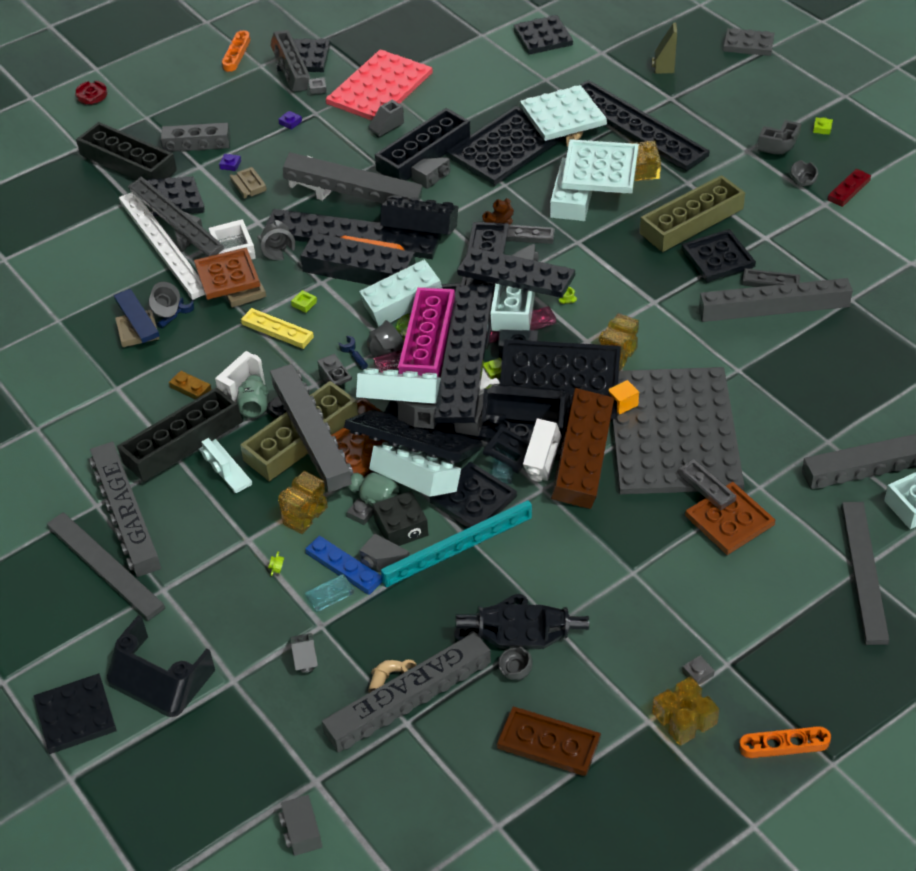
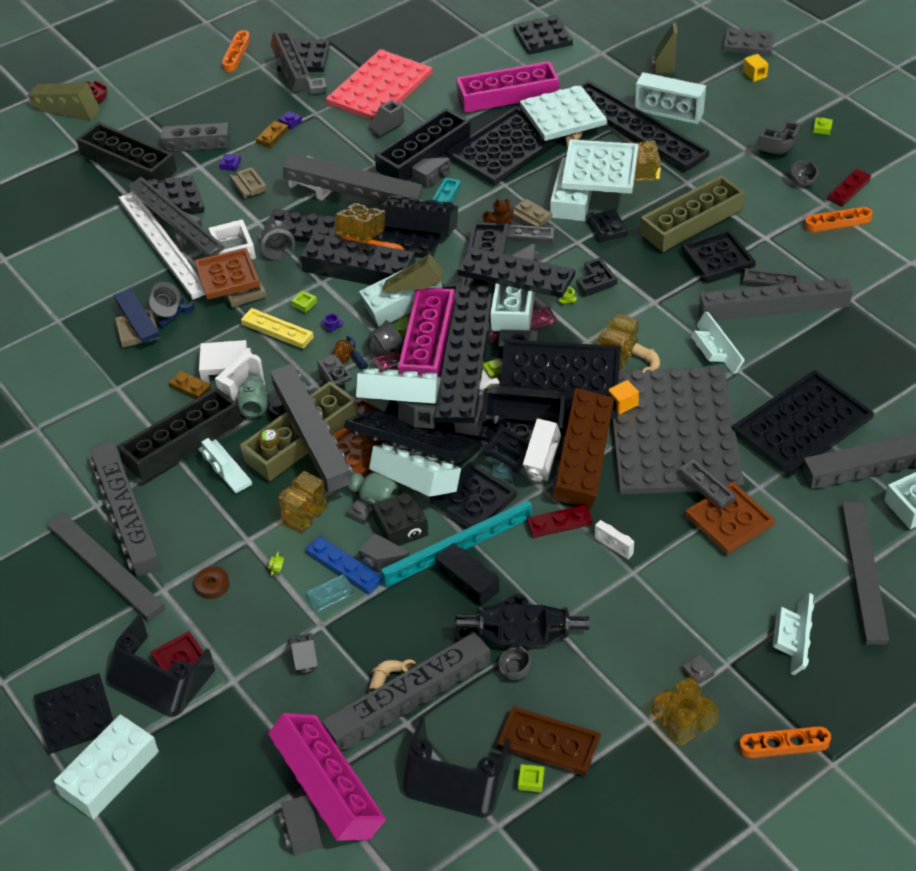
(65, 99): none -> olive wedge
(106, 766): none -> light aqua brick
(179, 649): none -> dark red plate
(216, 589): none -> reddish brown piece
(218, 356): none -> white panel
(269, 437): none -> clear yellow tile
(272, 134): none -> pearl gold plate
(326, 777): none -> dark pink brick
(331, 322): none -> dark purple plate
(343, 350): none -> clear orange wheel
(359, 222): none -> clear yellow brick
(416, 276): none -> olive slope
(447, 190): none -> teal tile
(453, 785): none -> black windscreen
(467, 574): none -> black brick
(506, 86): none -> dark pink brick
(531, 214): none -> dark tan plate
(531, 778): none -> lime plate
(559, 521): none -> dark red plate
(599, 277): none -> black plate
(611, 222): none -> black plate
(614, 539): none -> white plate
(648, 355): none -> tan piece
(670, 98): none -> light aqua brick
(716, 344): none -> light aqua bracket
(755, 67): none -> yellow brick
(793, 633): none -> light aqua bracket
(802, 422): none -> black plate
(818, 222): none -> orange beam

